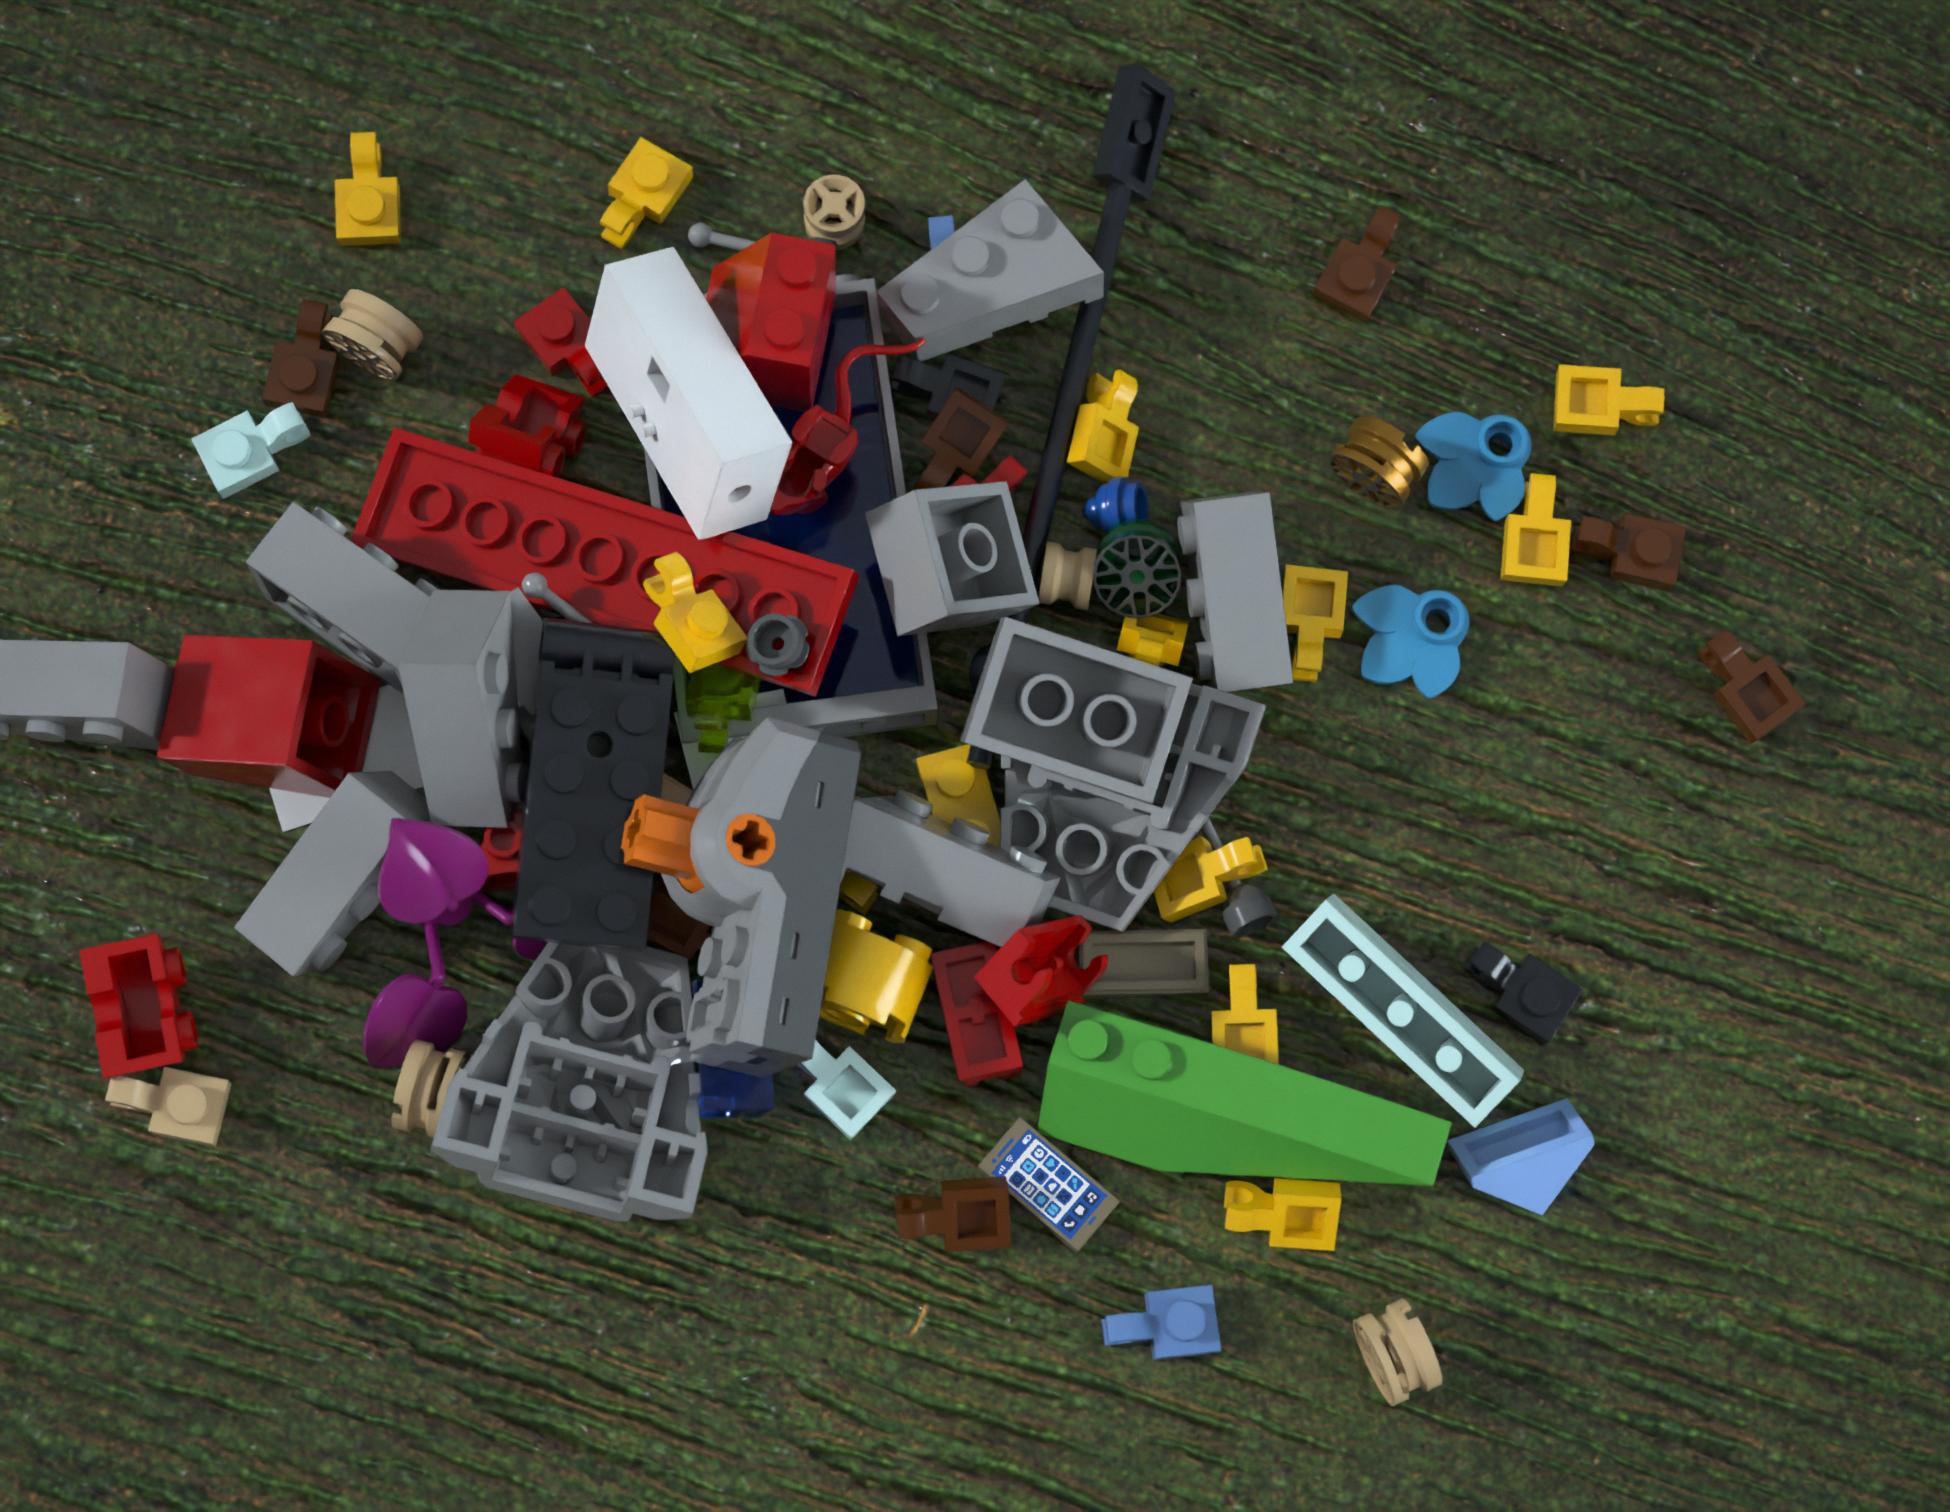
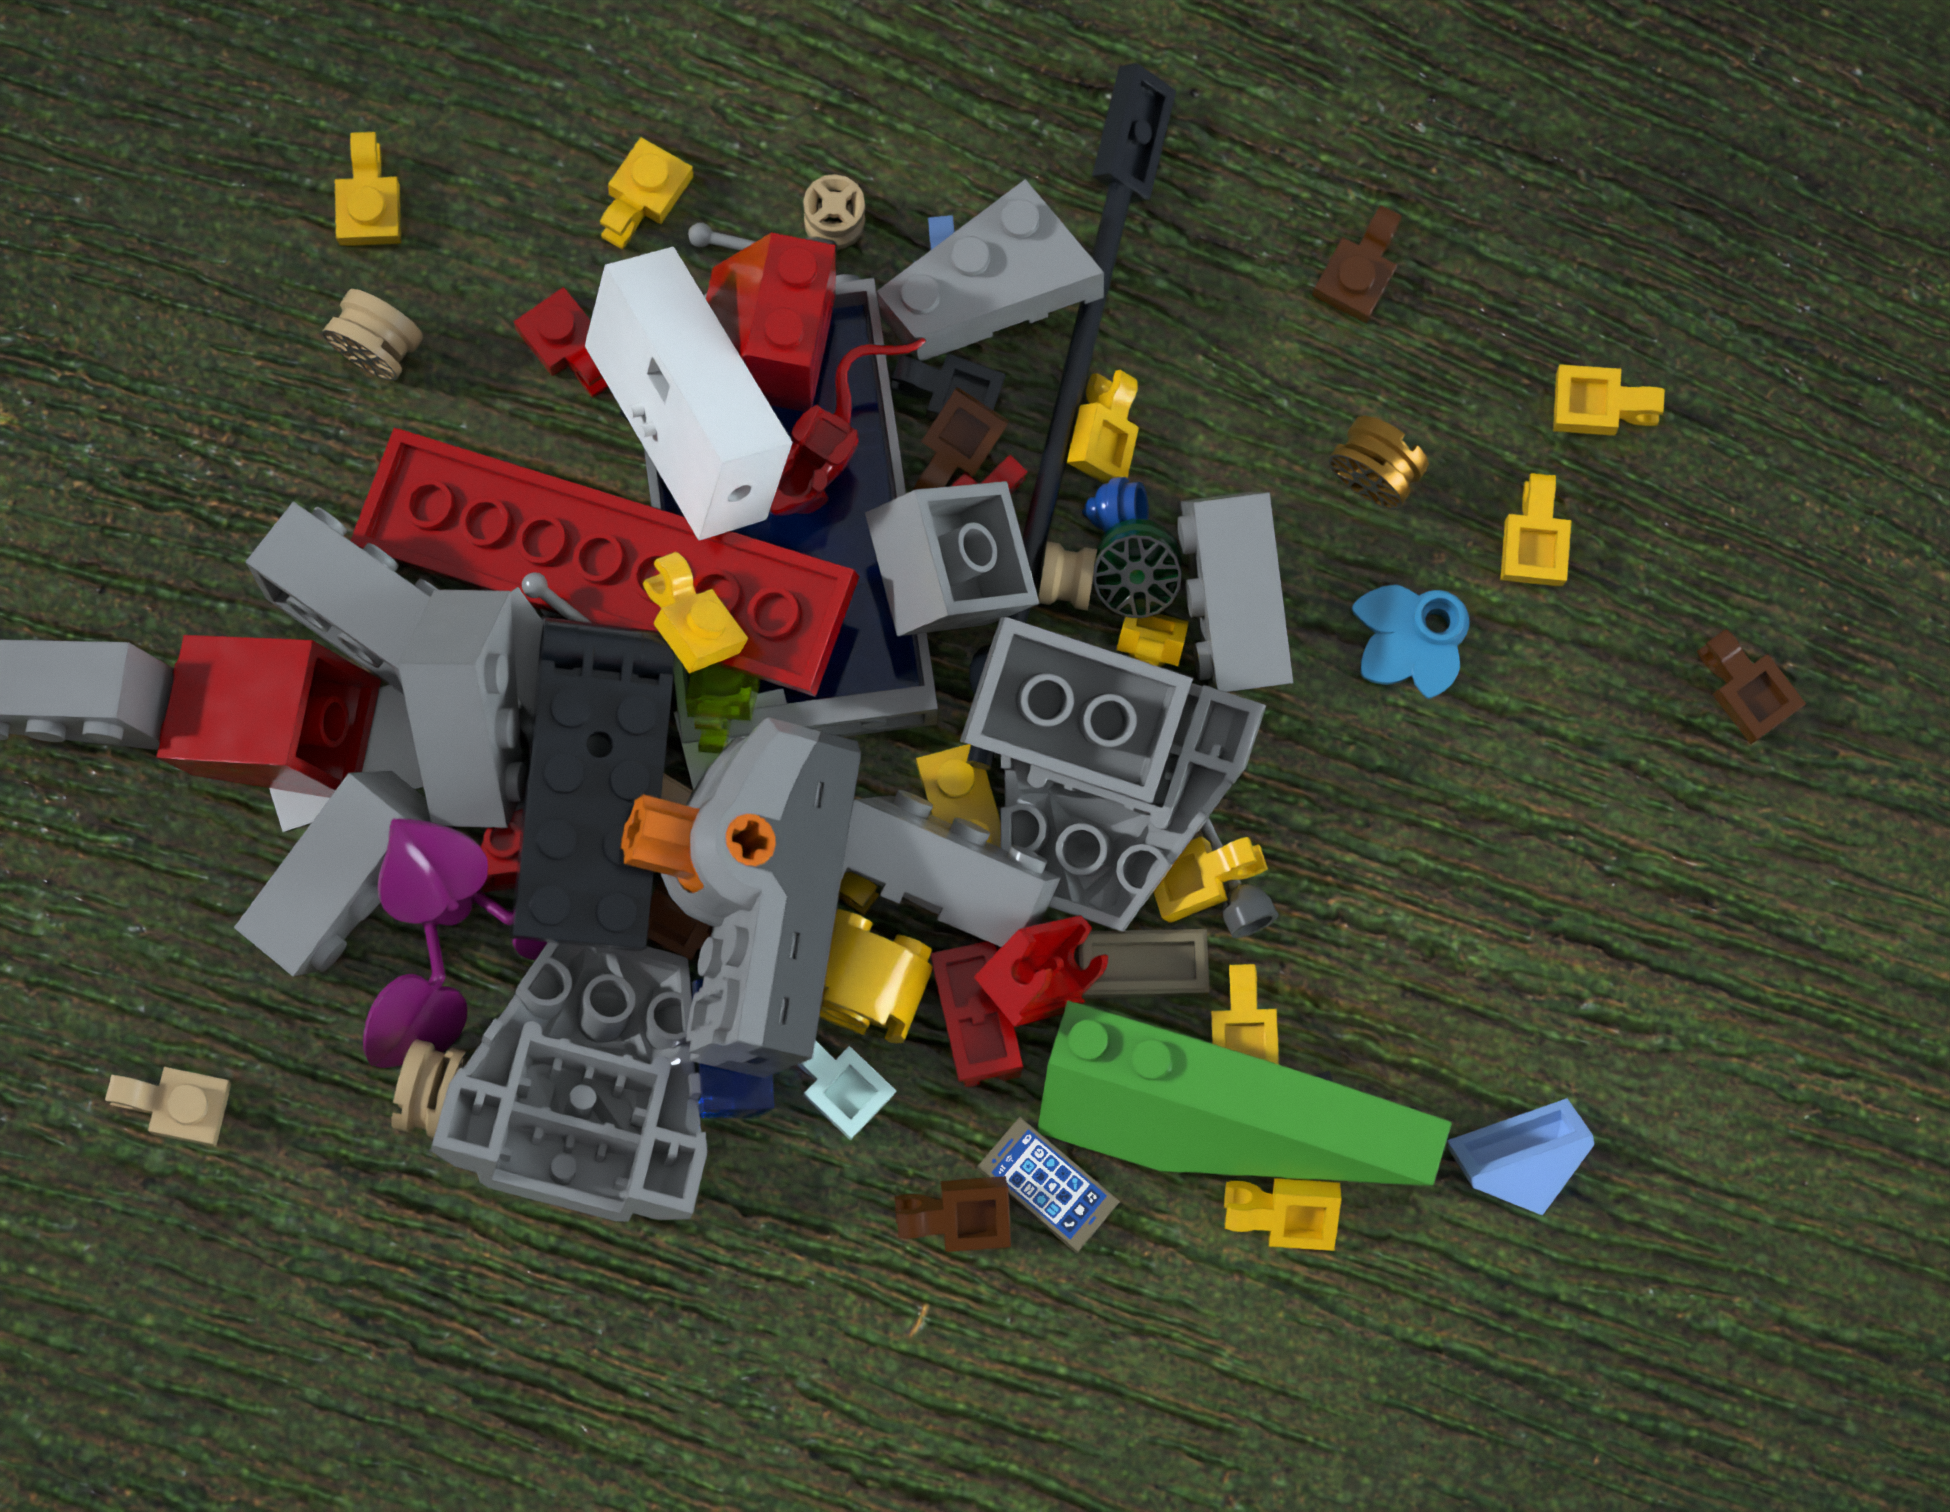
(138, 1004): red cylinder -> none
(241, 451): light aqua plate -> none
(304, 370): reddish brown plate -> none
(530, 426): red cylinder -> none
(766, 632): dark grey plate -> none
(1175, 1323): medium blue plate -> none
(1313, 610): yellow plate -> none
(1398, 1352): tan wheel -> none
(1404, 1010): light aqua brick -> none
(1467, 466): dark azure plate -> none
(1530, 995): black plate -> none
(1640, 548): reddish brown plate -> none

